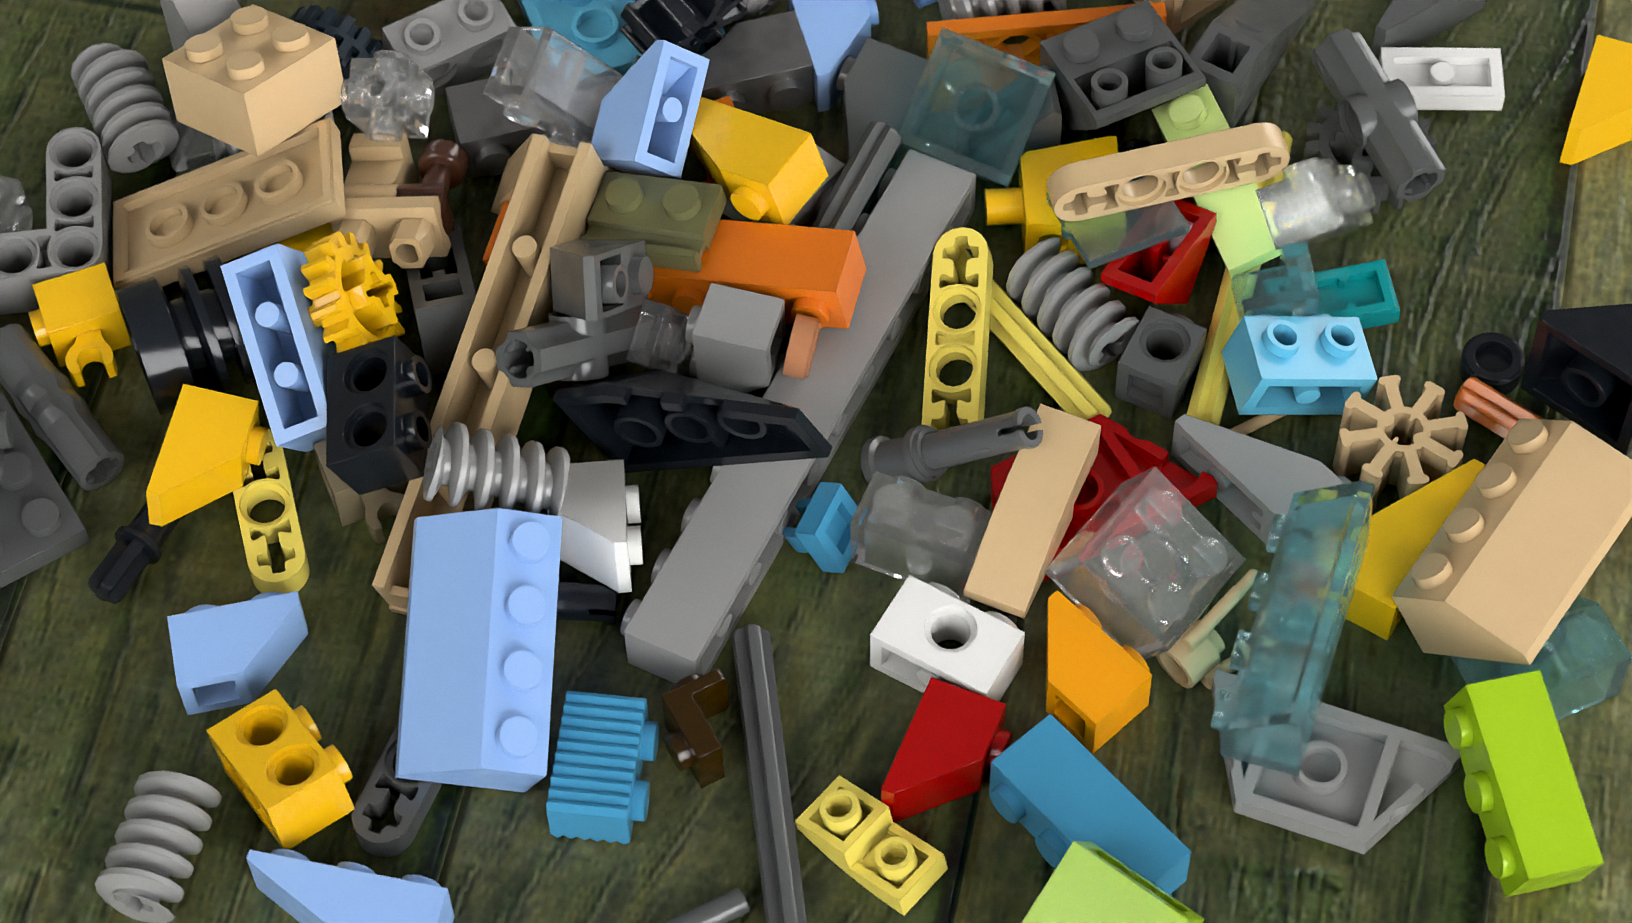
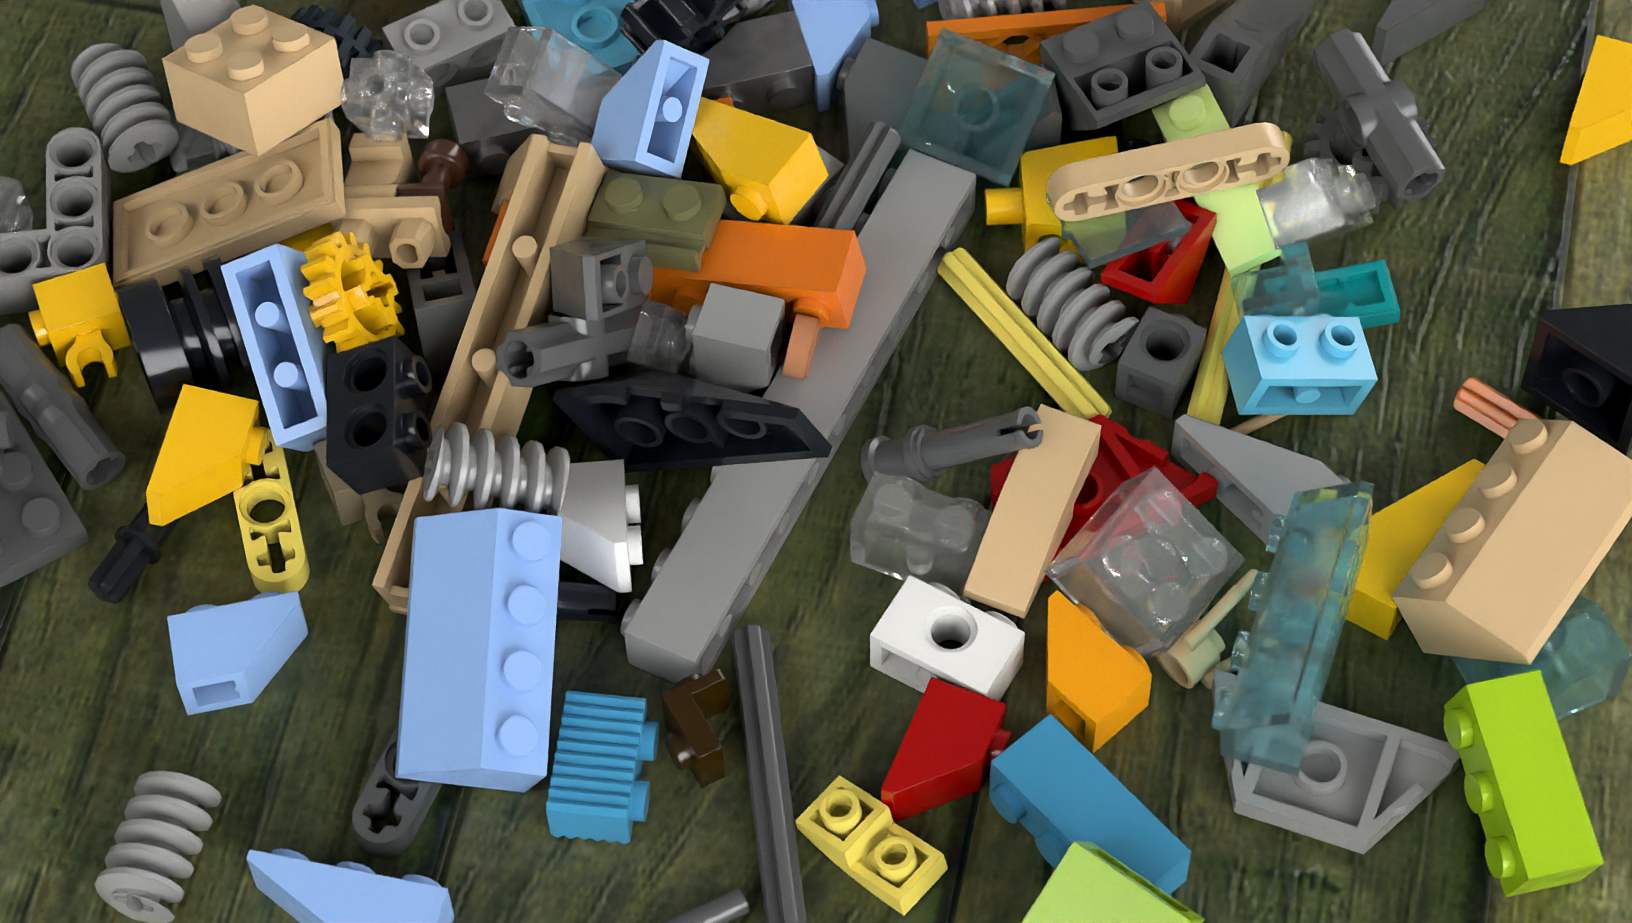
(282, 768): yellow brick -> none
(824, 527): dark azure tile -> none
(953, 344): light yellow beam -> none
(1397, 441): tan gear -> none
(1448, 76): white plate -> none
(1493, 360): black tile -> none

